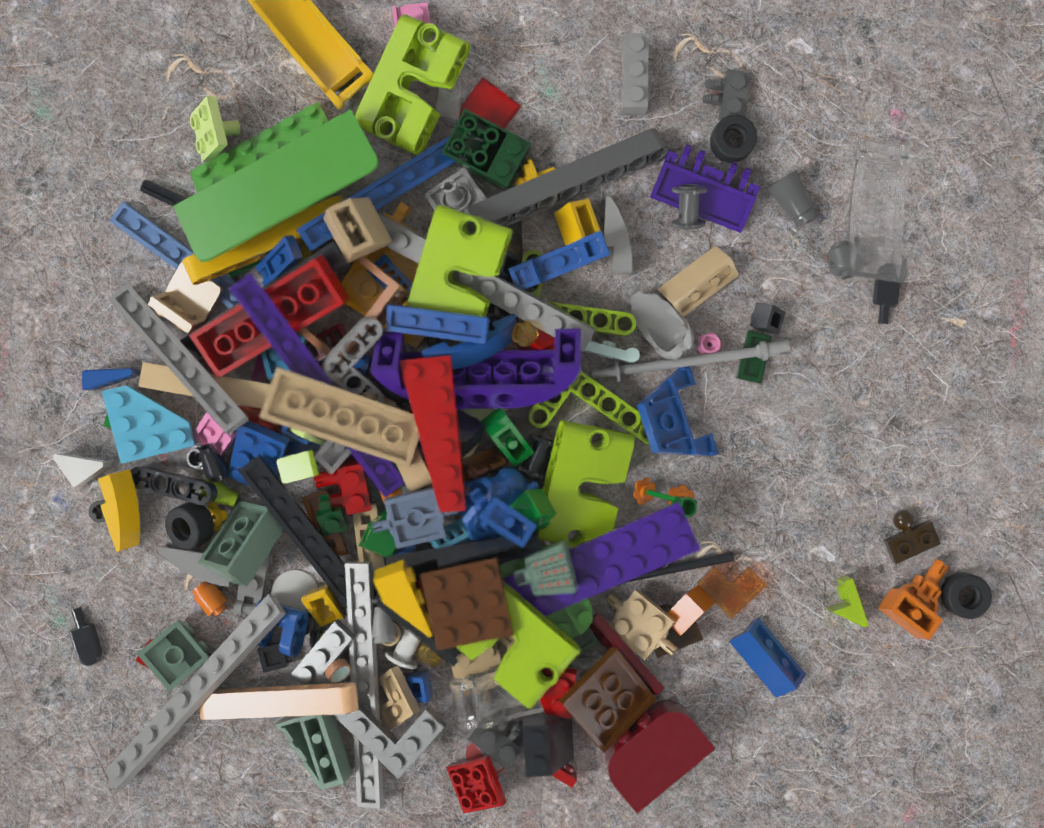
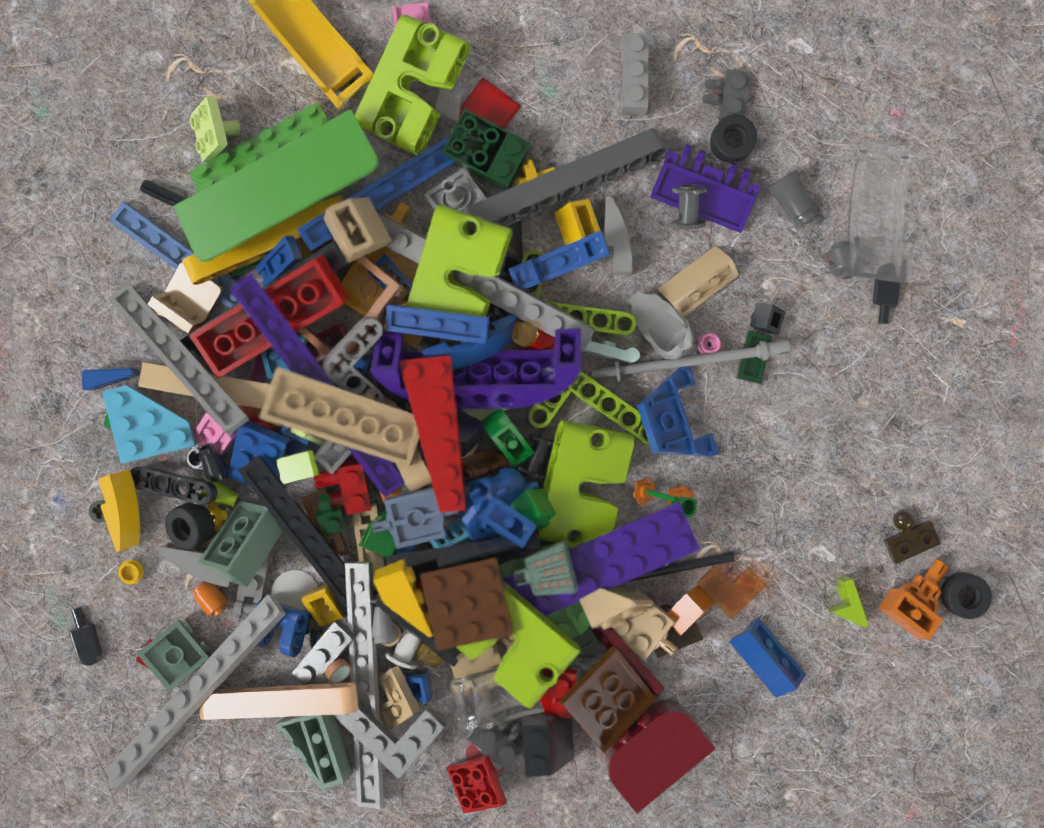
(80, 469): white slope -> none
(131, 572): none -> yellow plate
(271, 658): black plate -> none
(566, 775): red plate -> none
(613, 606): none -> tan slope

